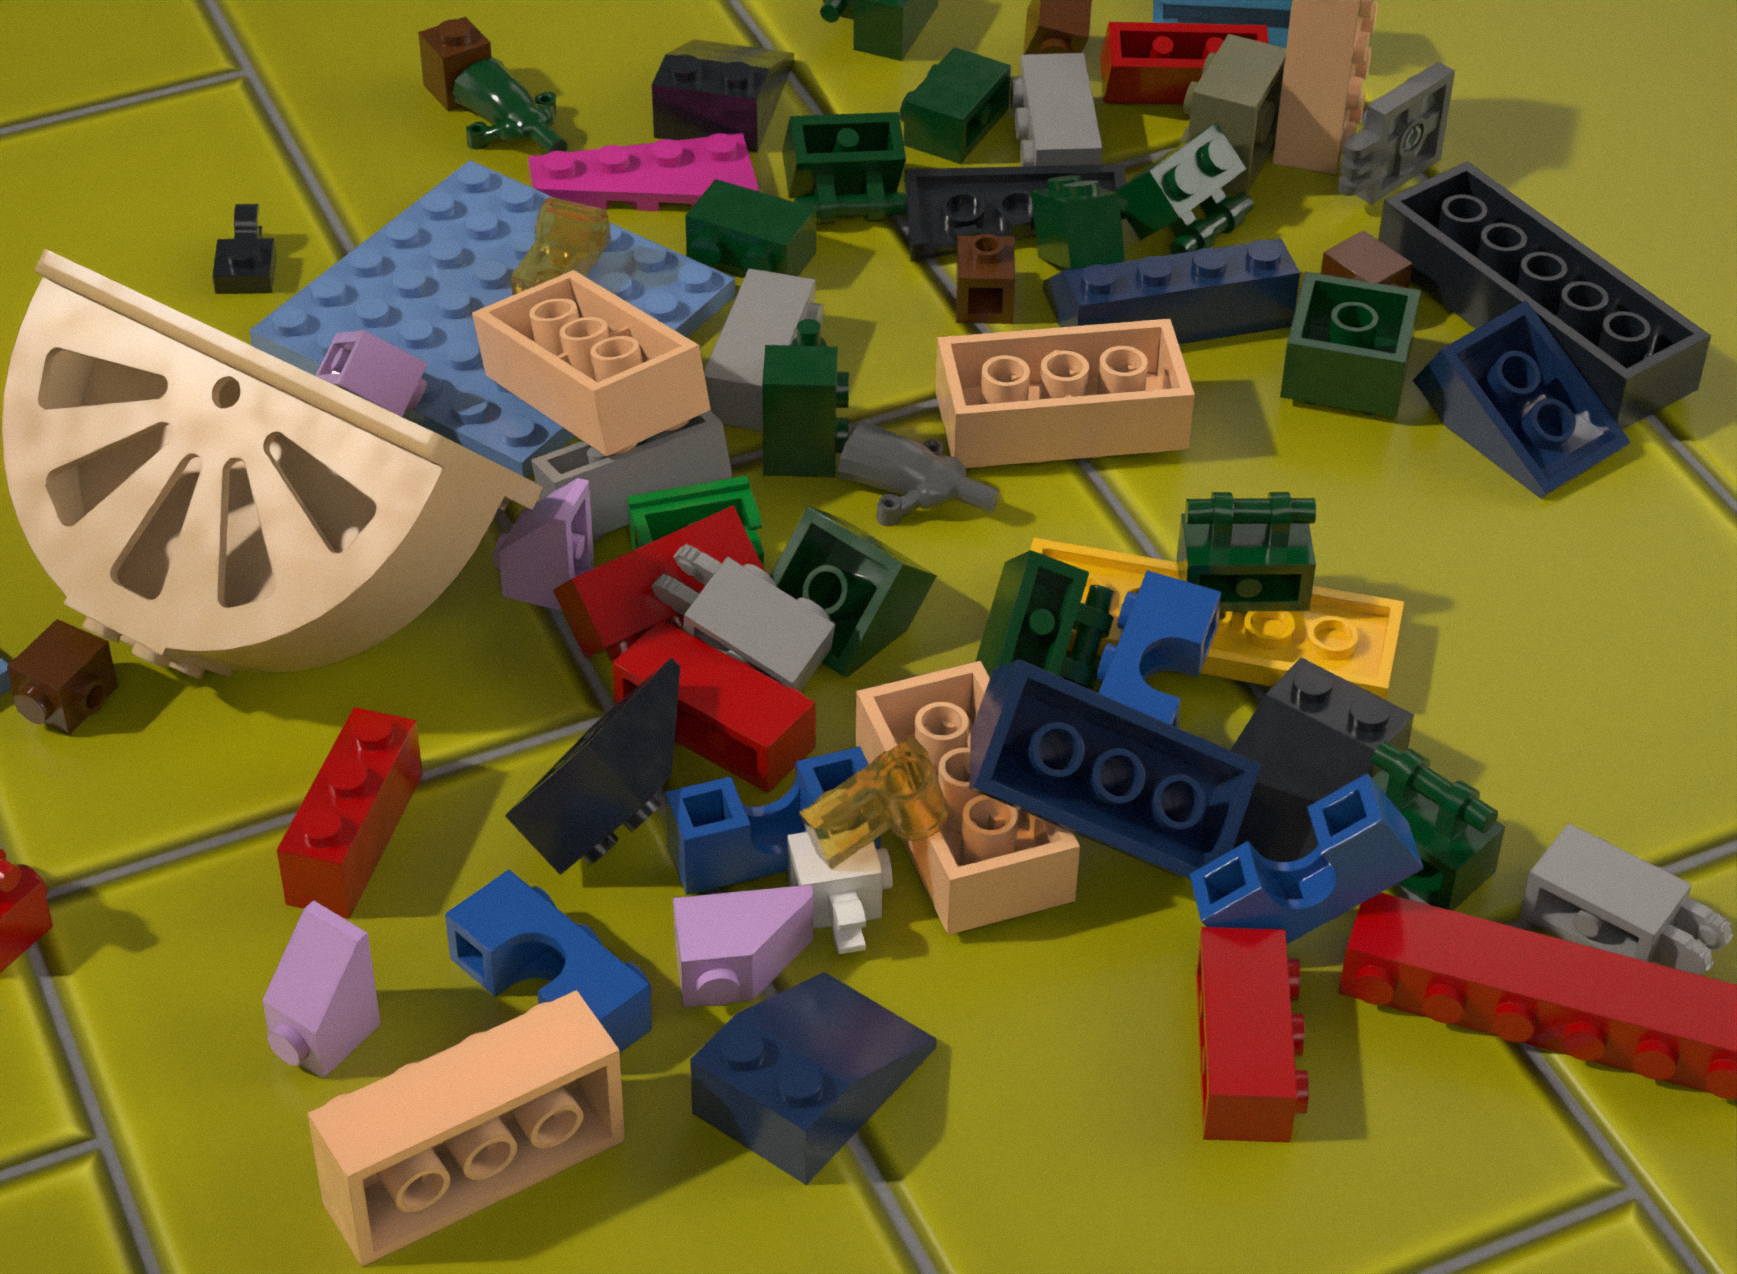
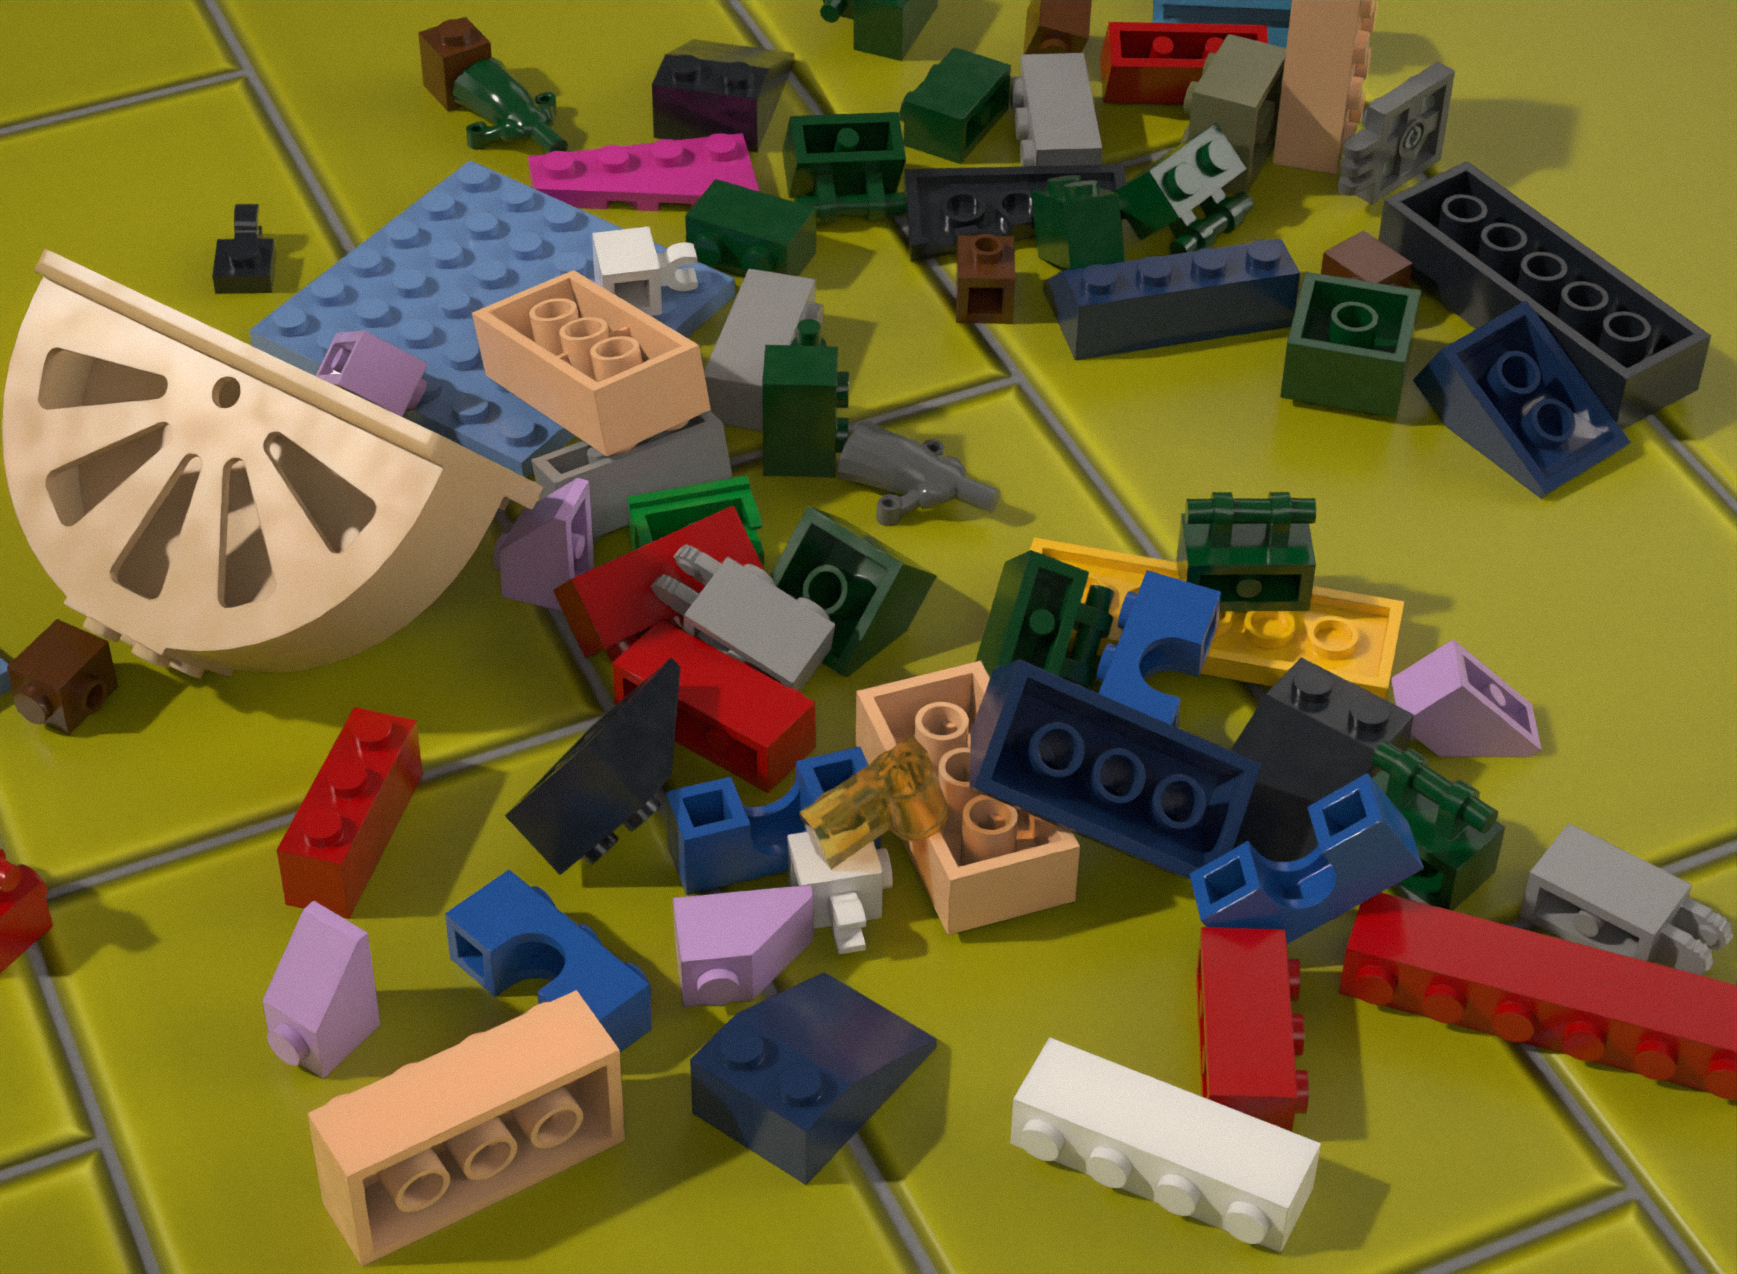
(566, 240): clear yellow plate -> none
(634, 271): none -> white brick
(1064, 393): light nougat brick -> none
(1164, 1144): none -> white brick
(1465, 707): none -> lavender slope

